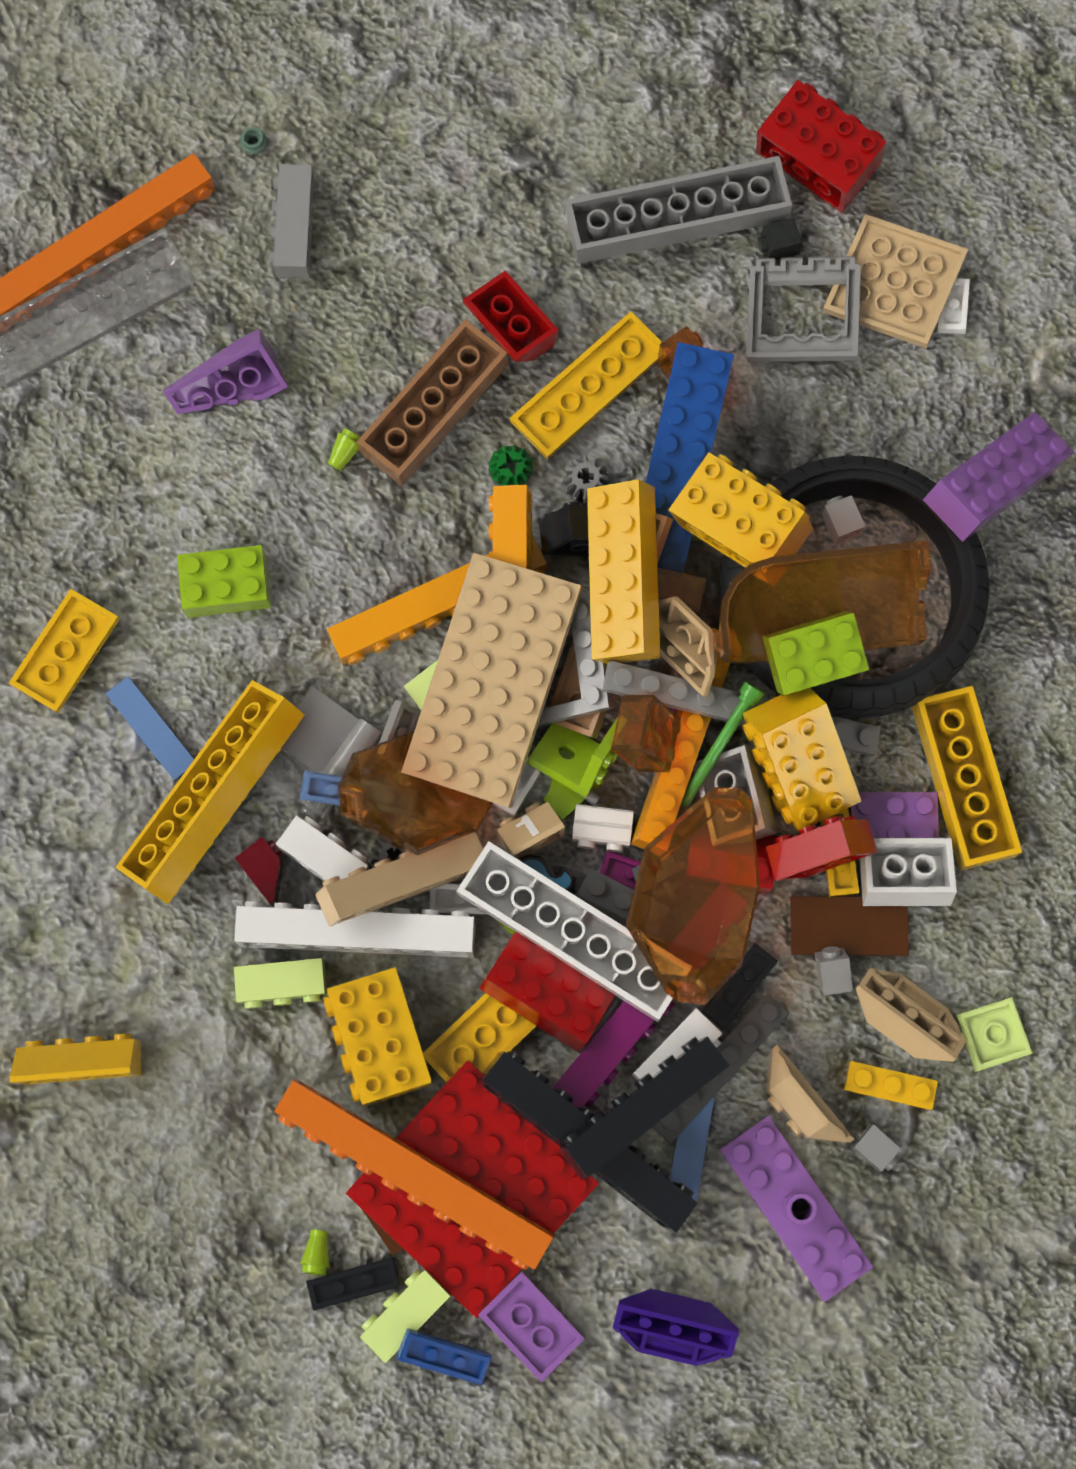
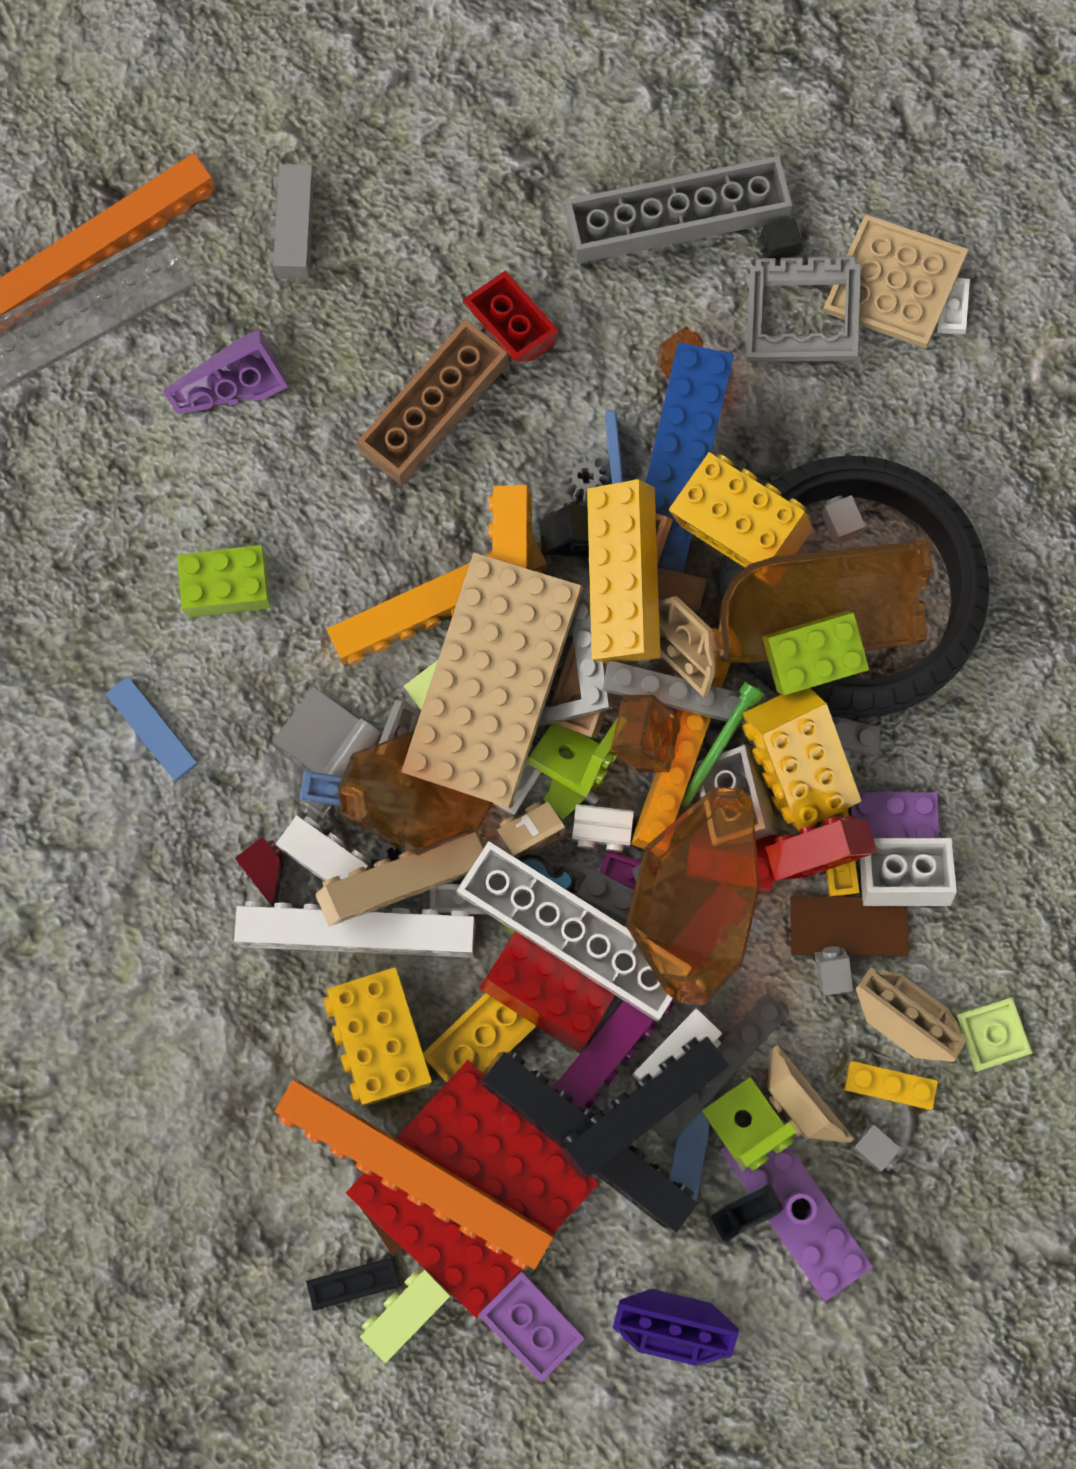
(64, 651): yellow plate -> none
(76, 1061): yellow slope -> none
(210, 791): yellow brick -> none
(253, 134): sand green plate -> none
(280, 982): yellowish green brick -> none
(316, 1254): lime cone -> none
(344, 449): lime cone -> none
(444, 1356): blue tile -> none
(504, 476): green gear -> none
(588, 385): yellow plate -> none
(613, 447): none -> medium blue tile
(739, 988): black tile -> none
(744, 1213): none -> black animal
(764, 1134): none -> lime bracket
(821, 145): red brick -> none
(966, 778): yellow brick -> none
(998, 476): medium lavender brick -> none

